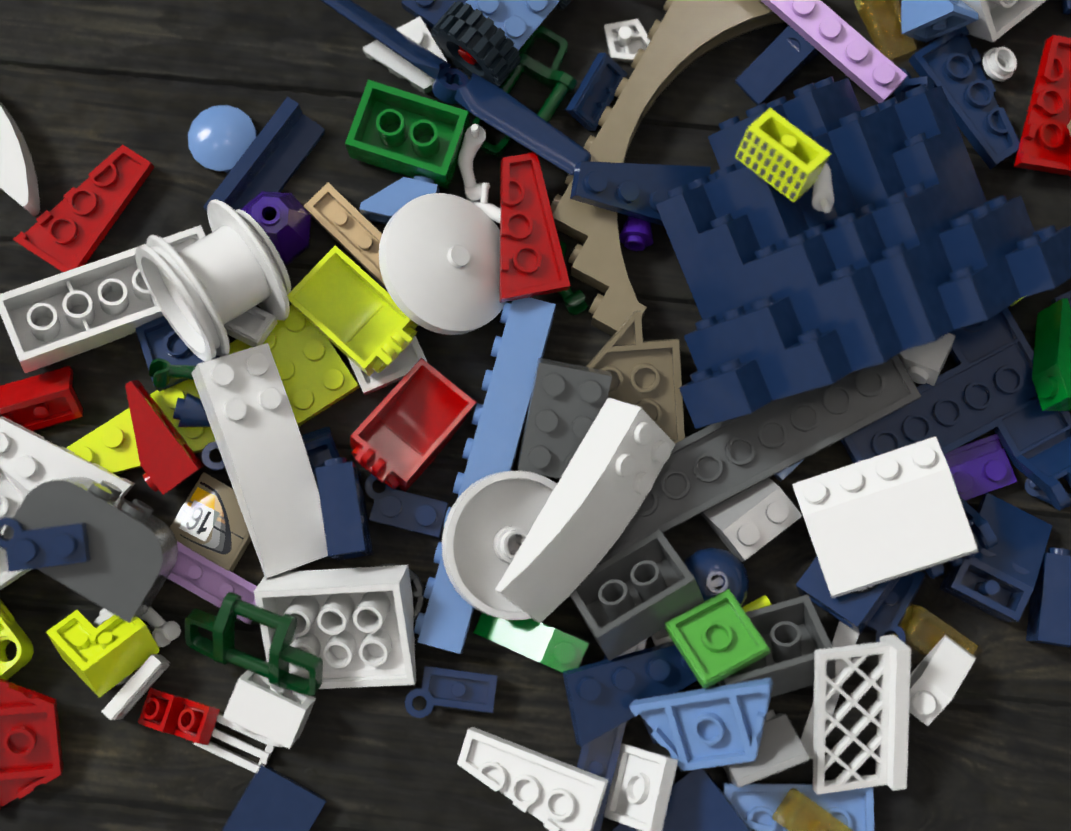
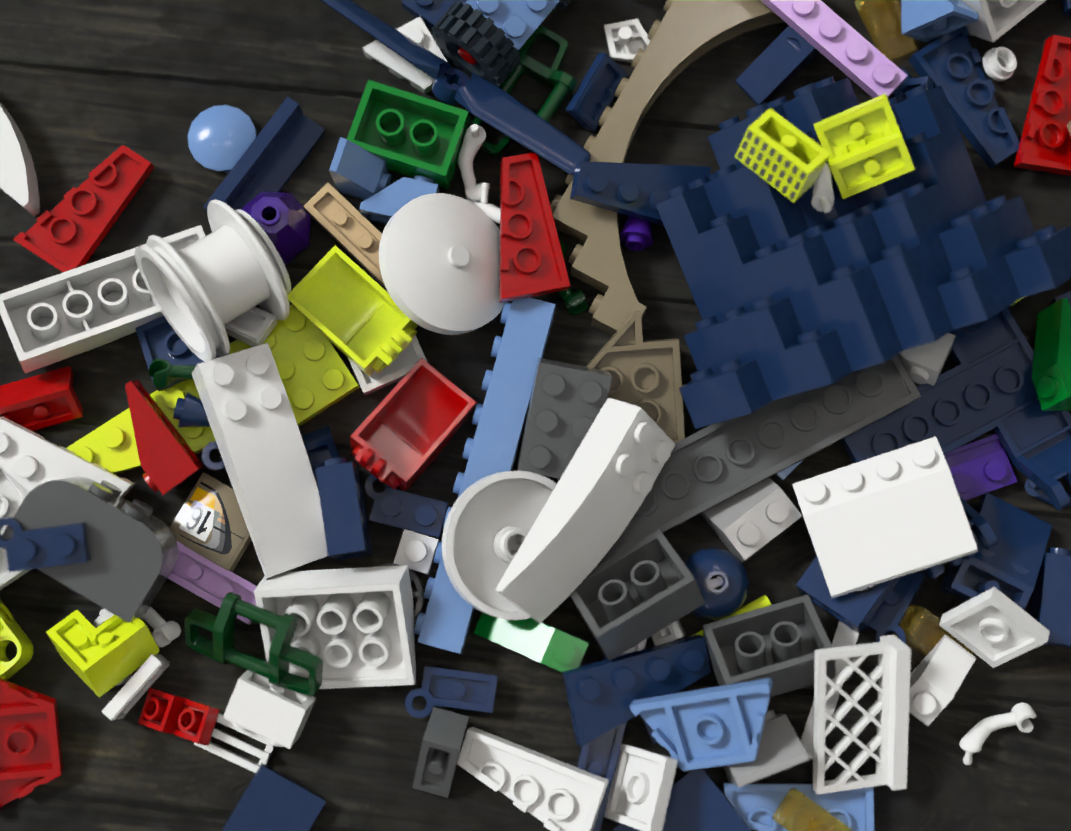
(358, 171): none -> medium blue slope
(416, 551): none -> white plate
(440, 752): none -> dark grey slope
(716, 639): bright green plate -> none
(864, 146): none -> neon yellow slope
(974, 739): none -> white piece
(994, 627): none -> white tile

